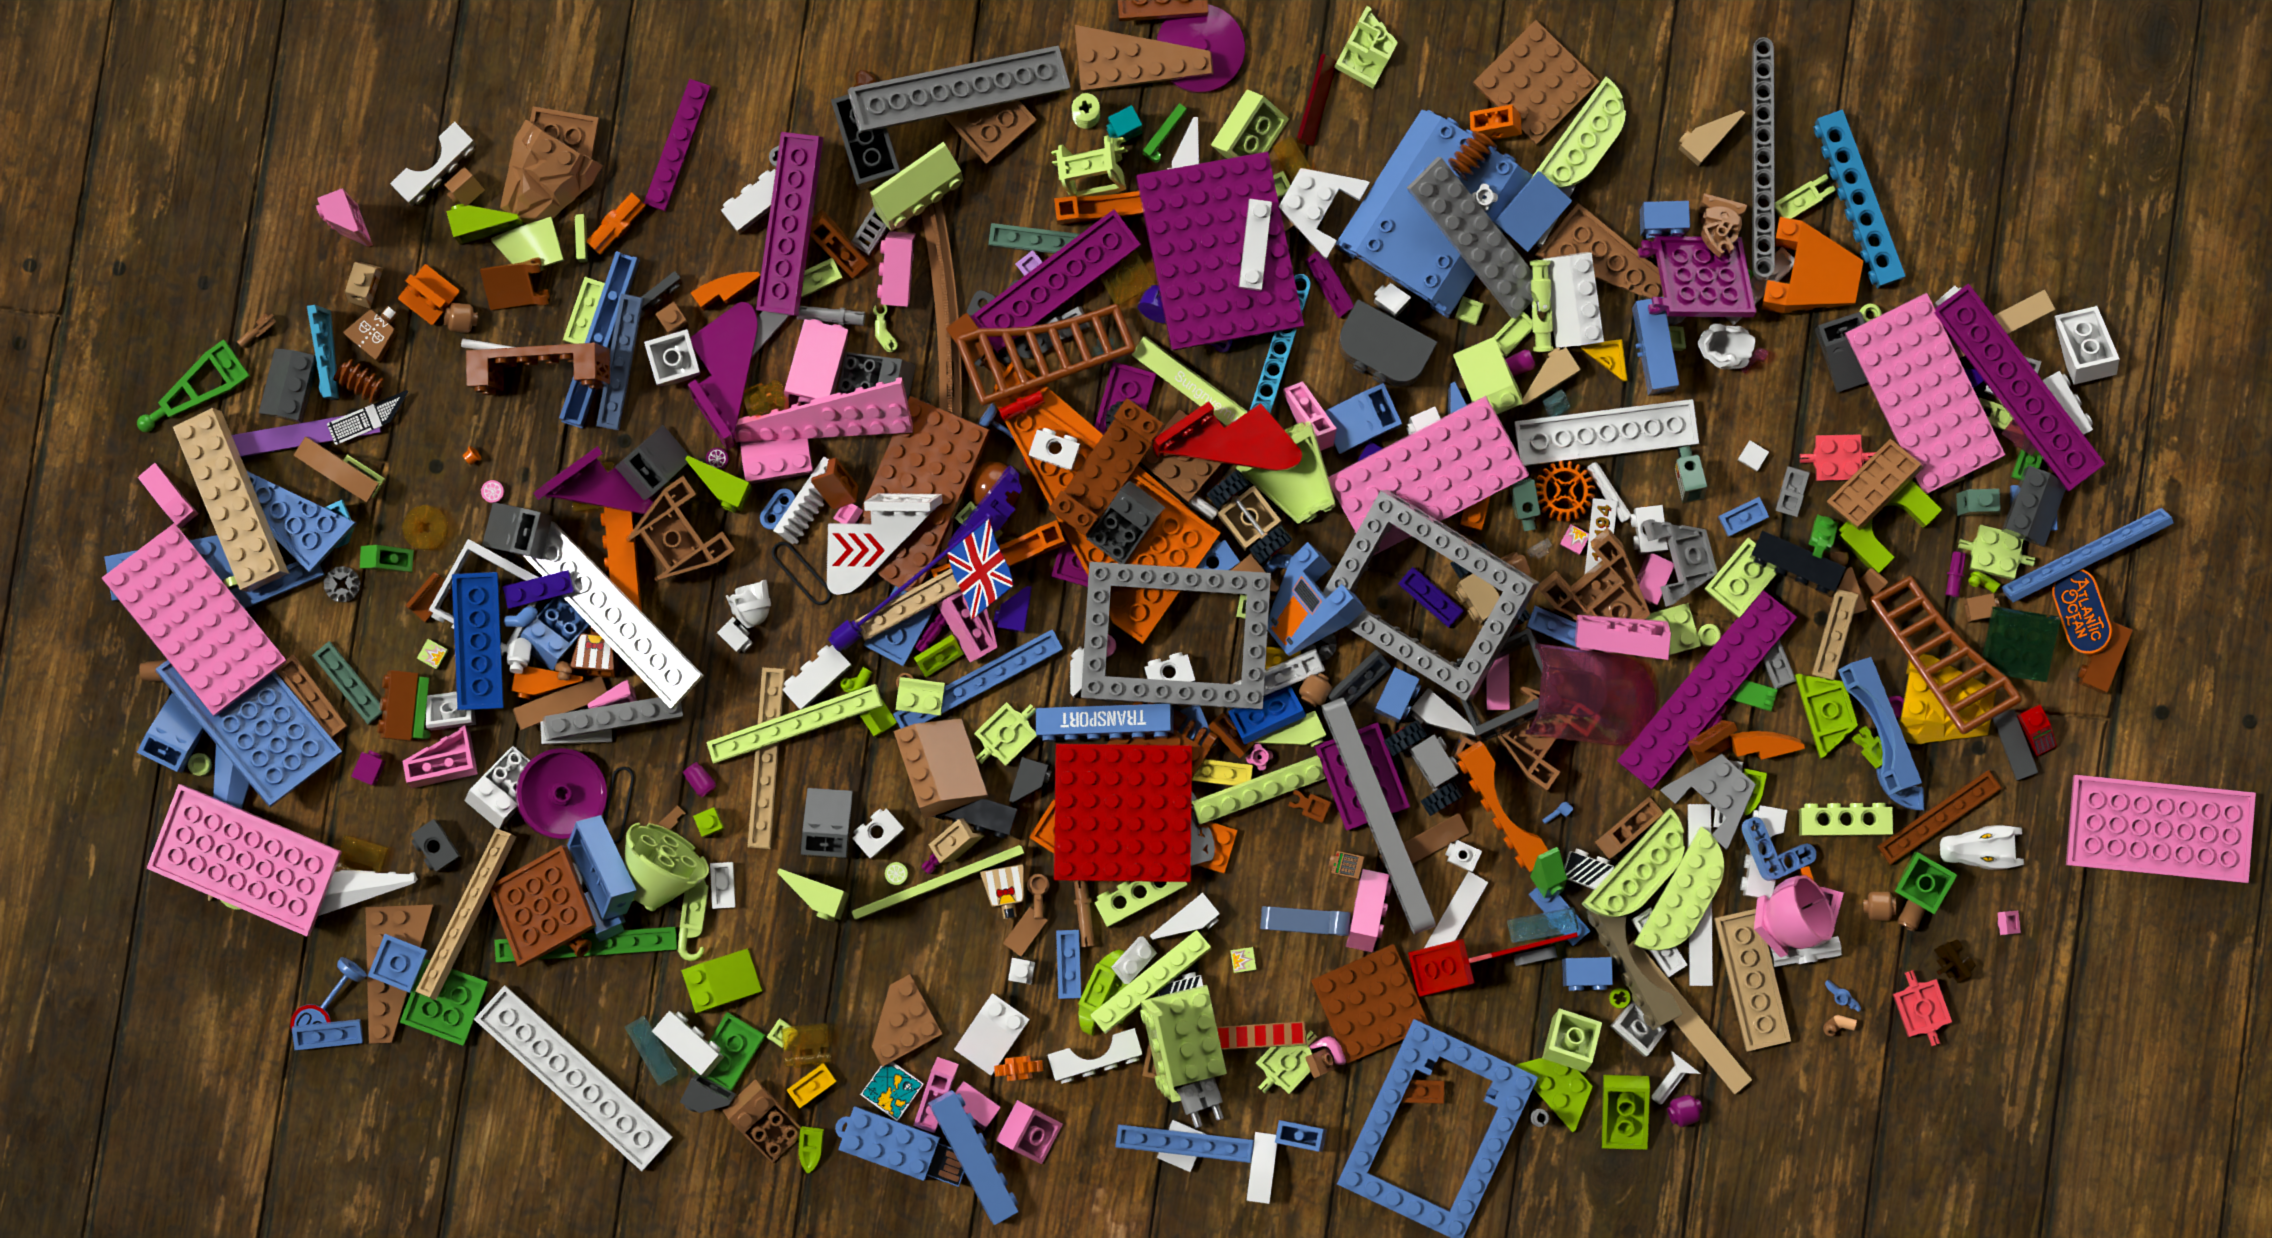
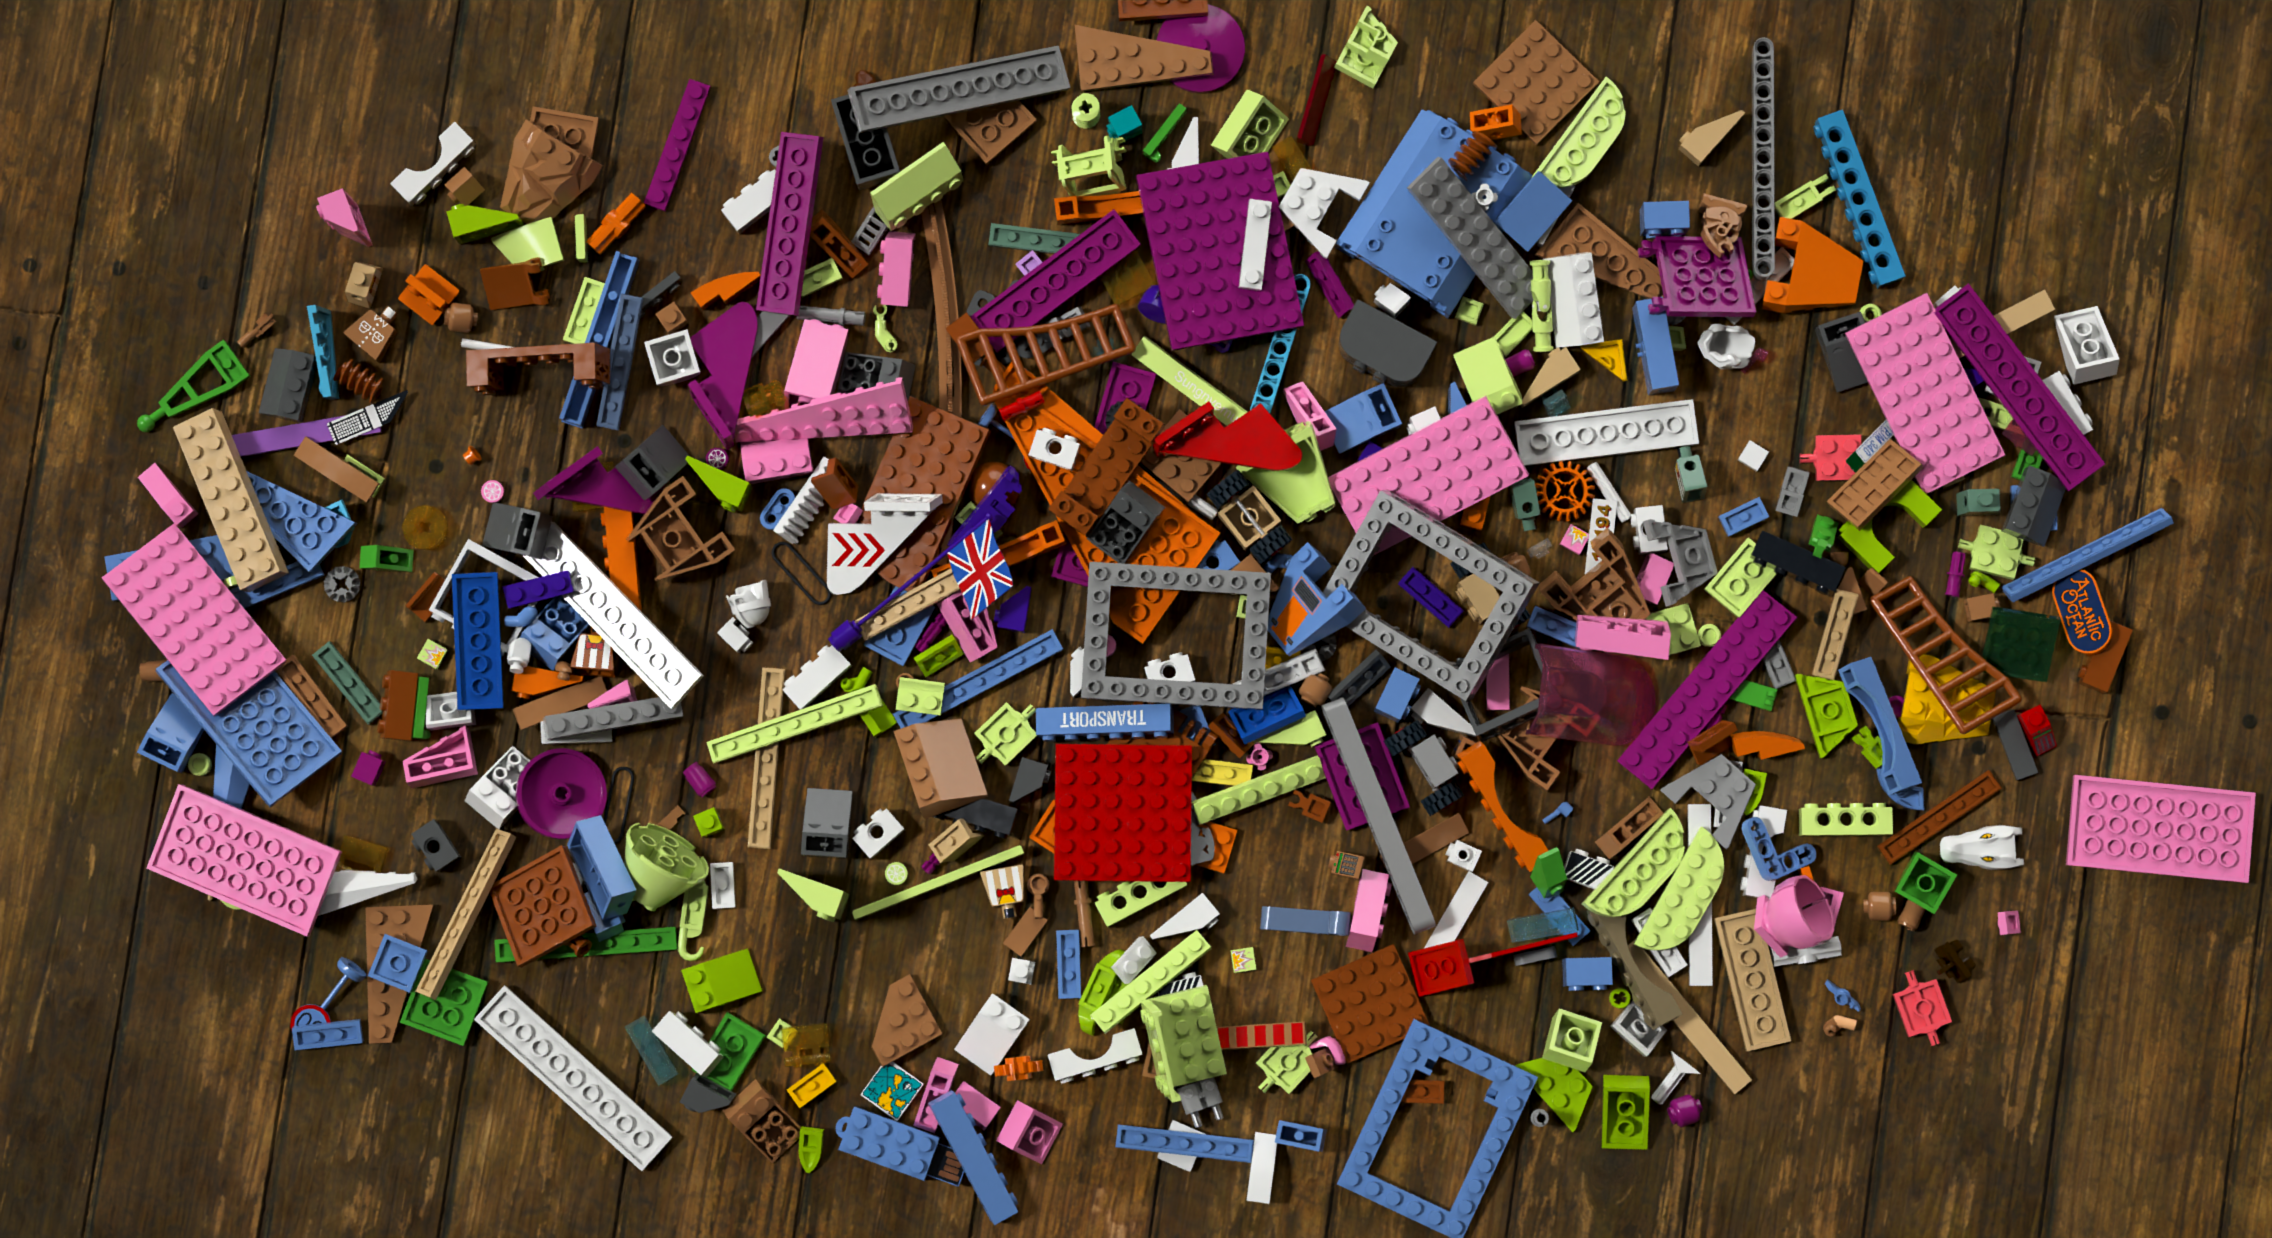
(1870, 446): none -> sticker

